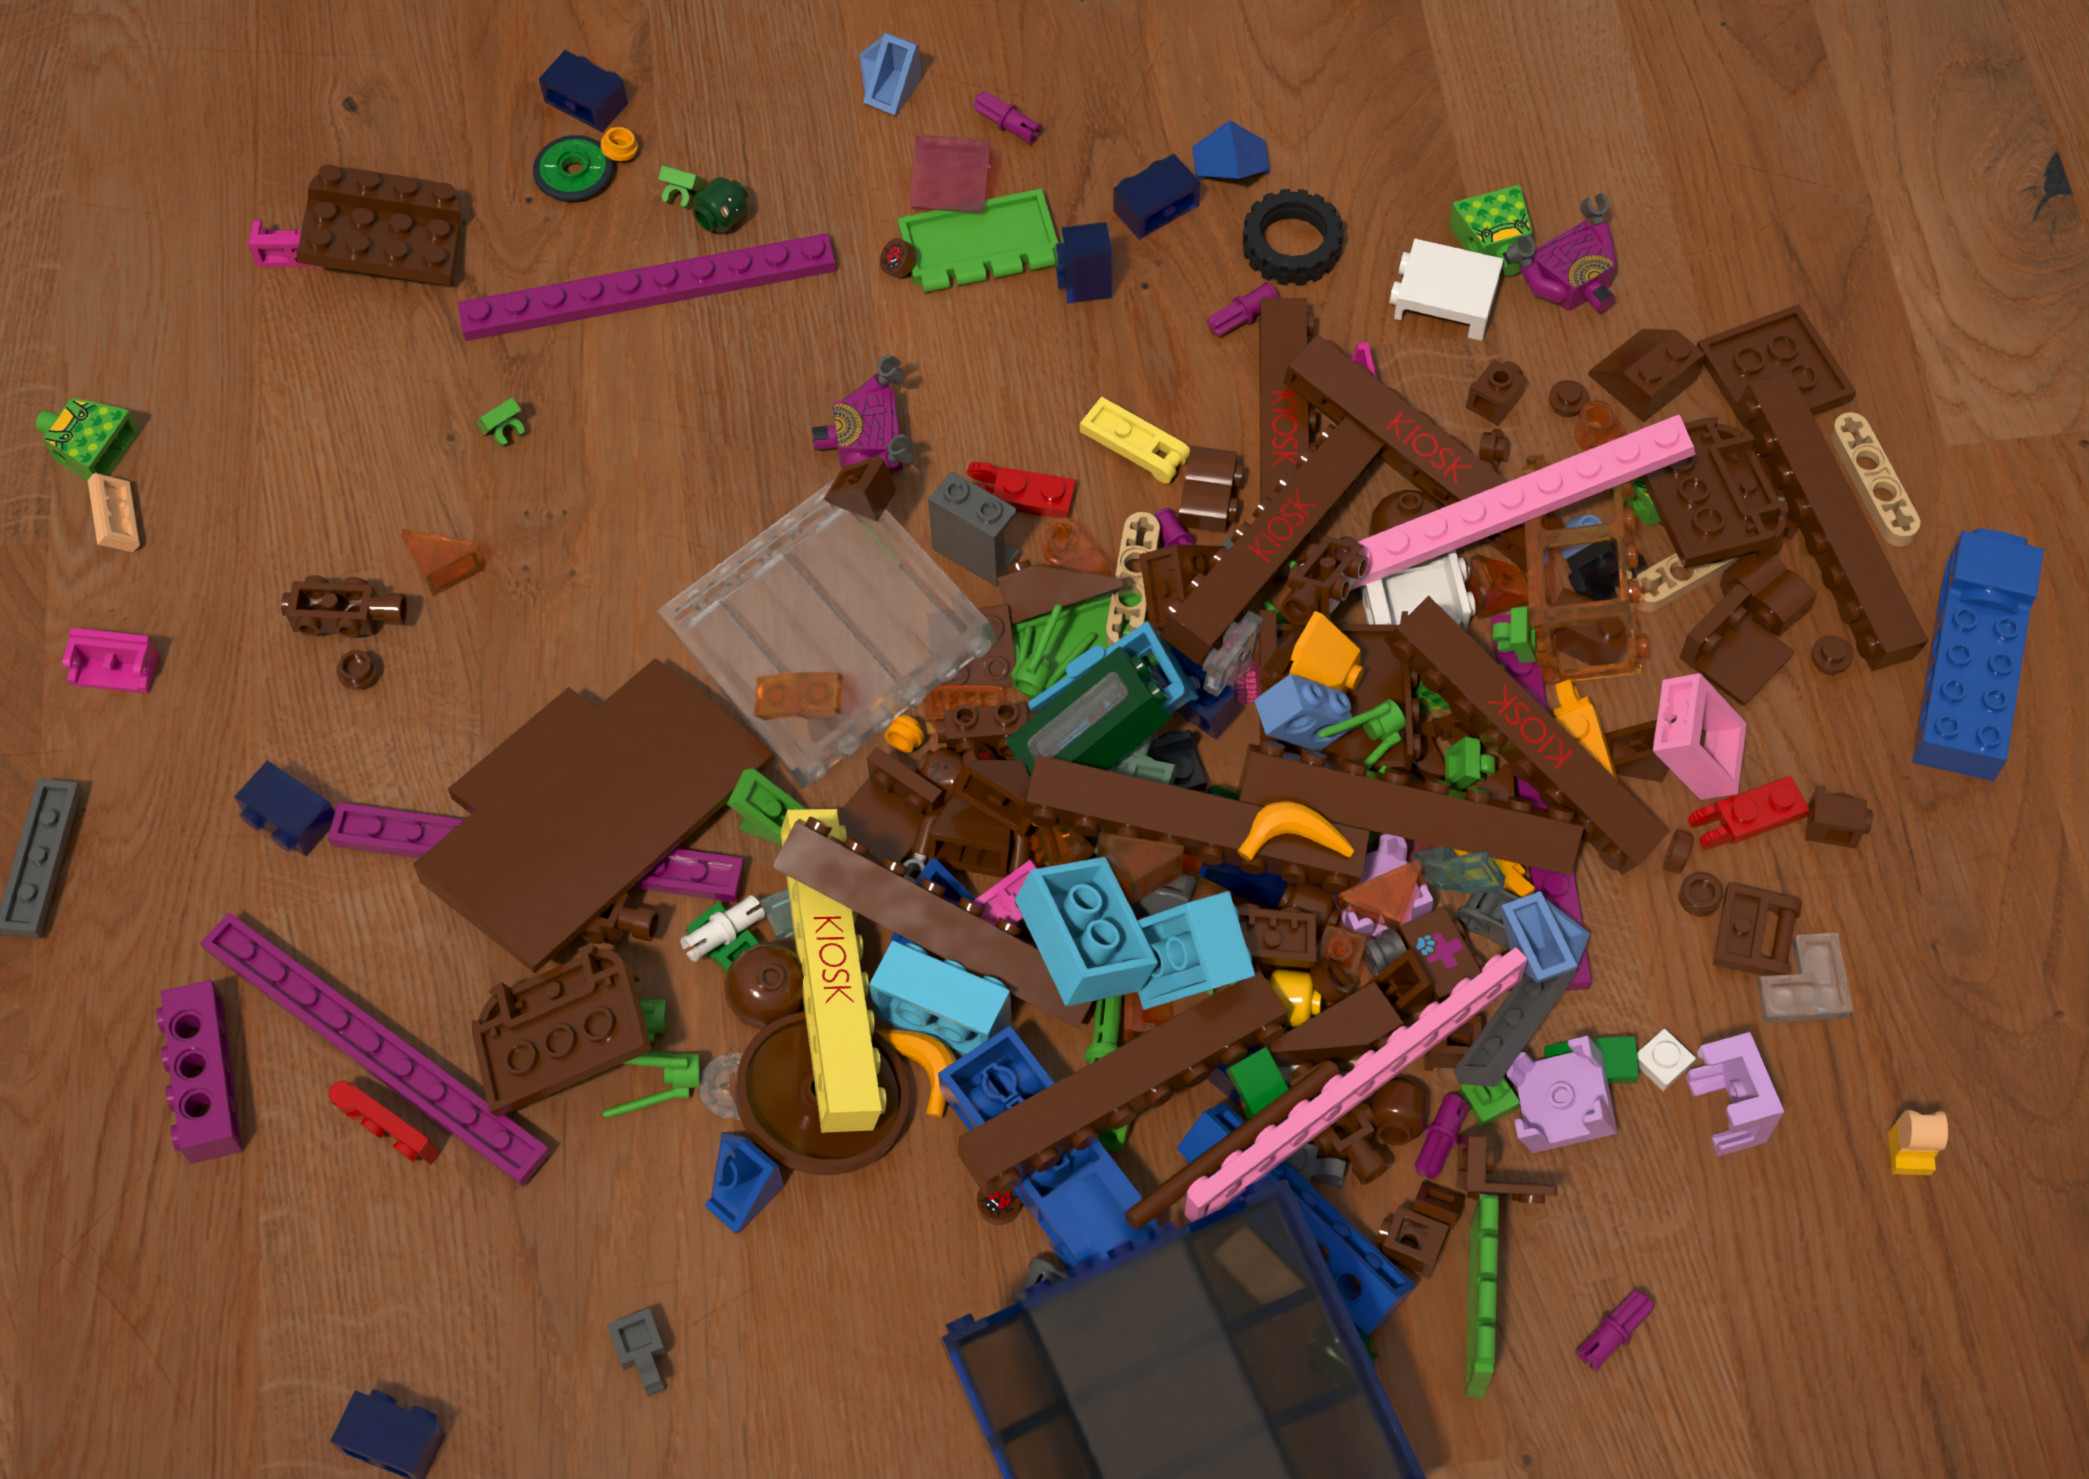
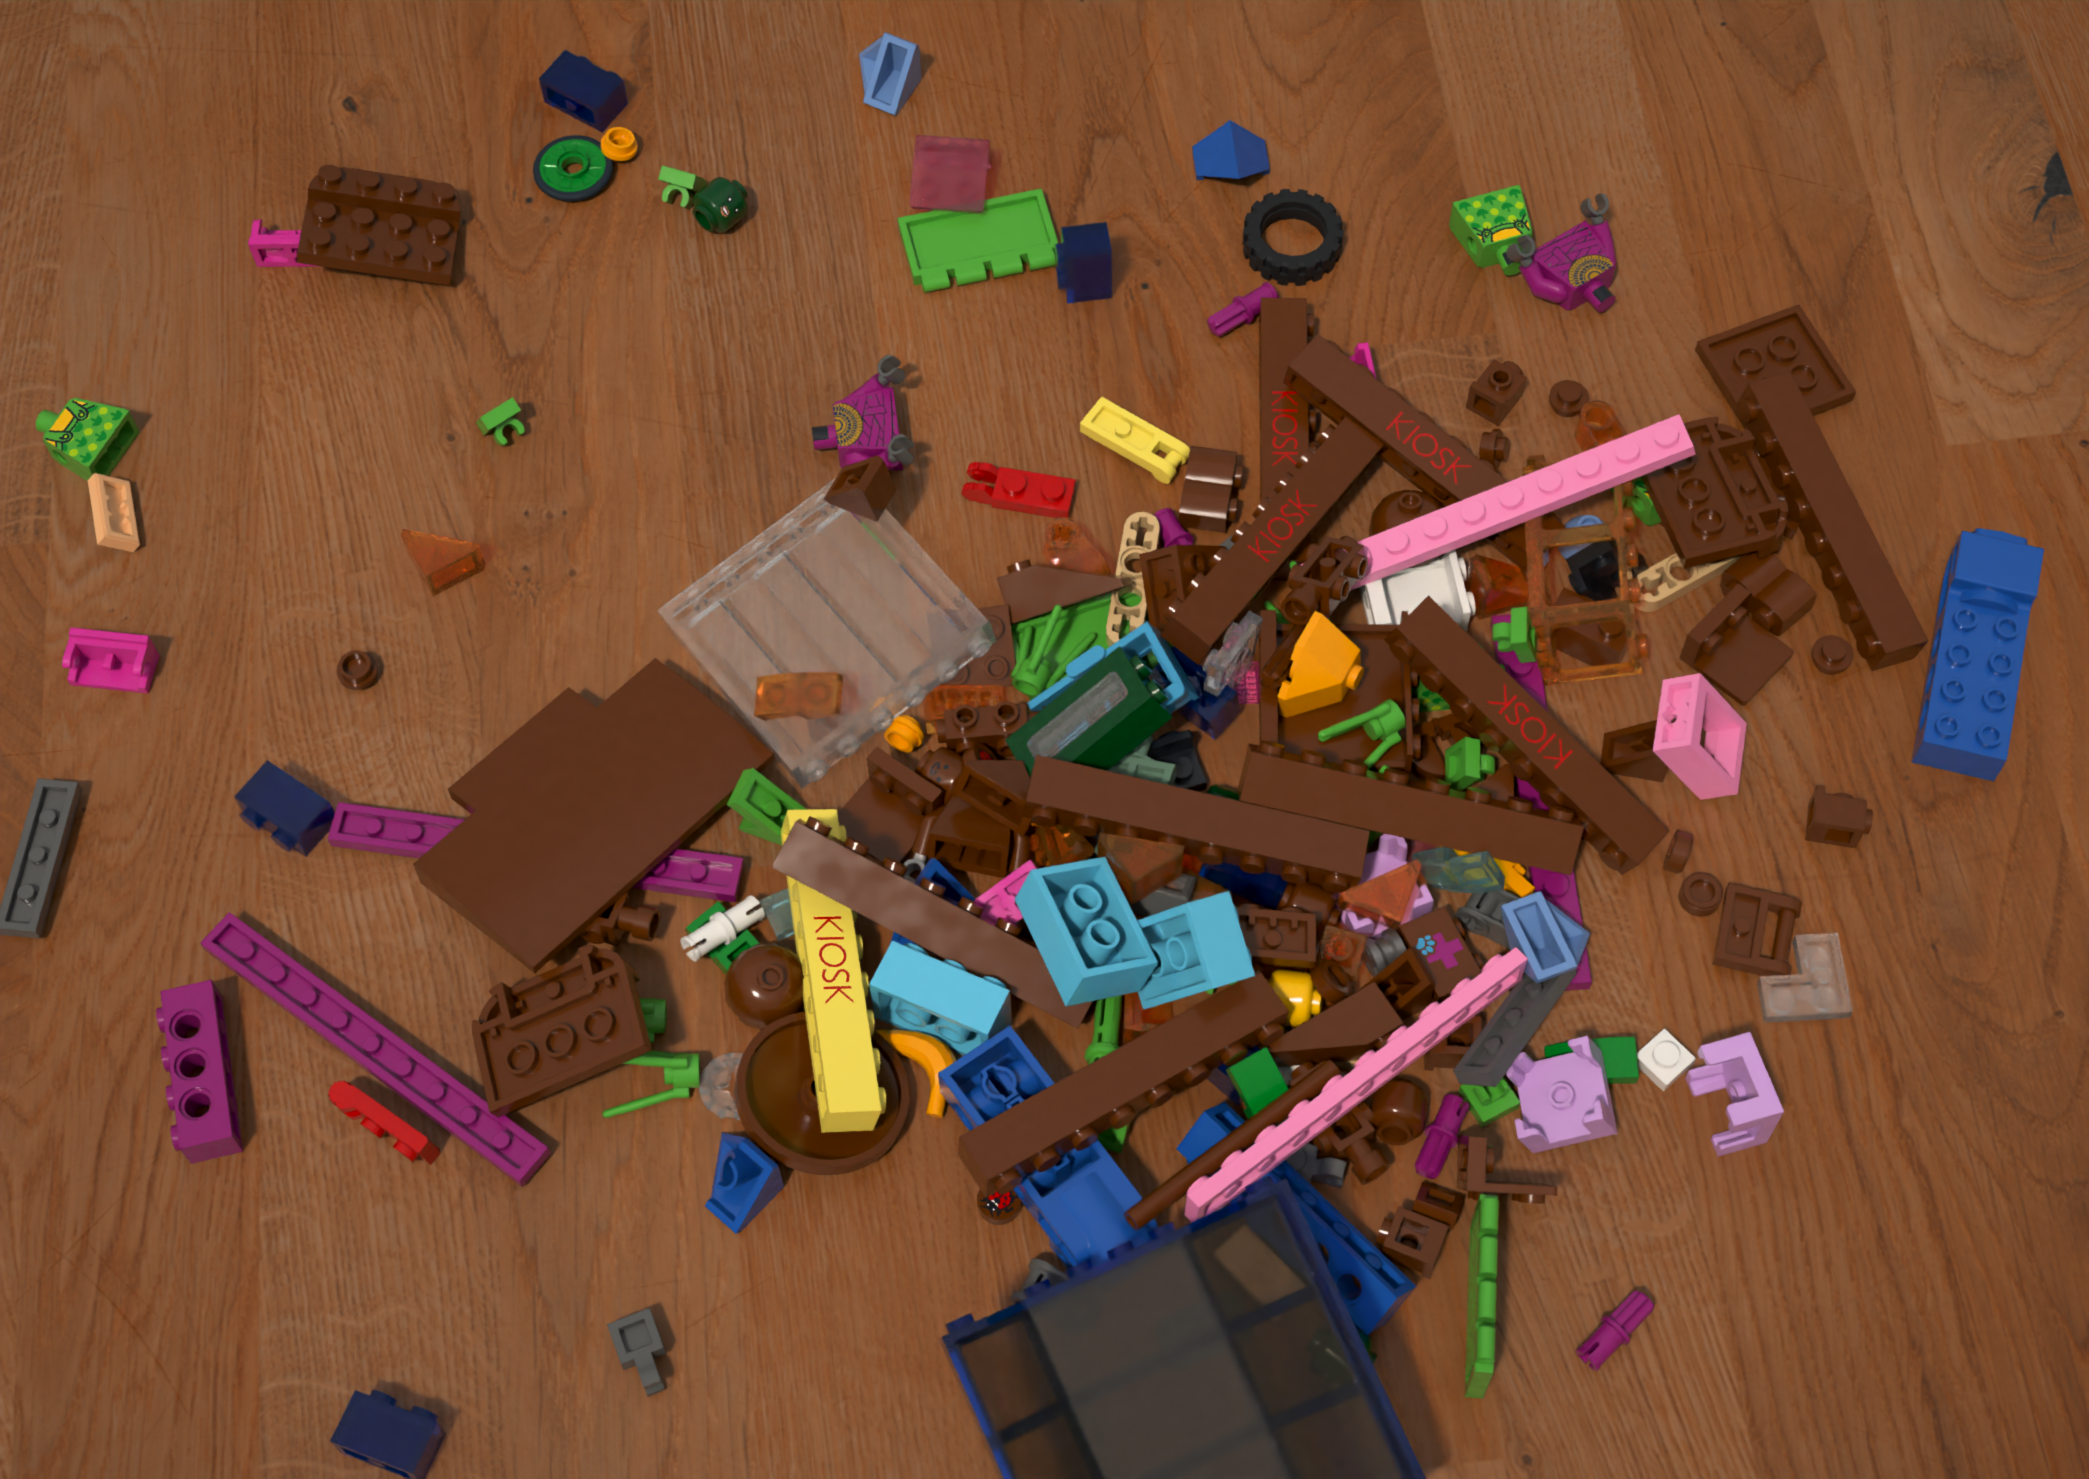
(340, 607): reddish brown brick -> none
(646, 286): magenta plate -> none
(897, 258): reddish brown tile -> none
(970, 528): dark grey panel -> none
(1007, 117): magenta axle -> none
(1156, 196): clear blue brick -> none
(1294, 819): light orange piece -> none
(1300, 709): medium blue brick -> none
(1447, 284): white panel -> none
(1583, 723): light orange hinge -> none
(1649, 370): reddish brown slope -> none
(1751, 813): red hinge -> none
(1880, 477): tan beam -> none
(1916, 1142): leg -> none

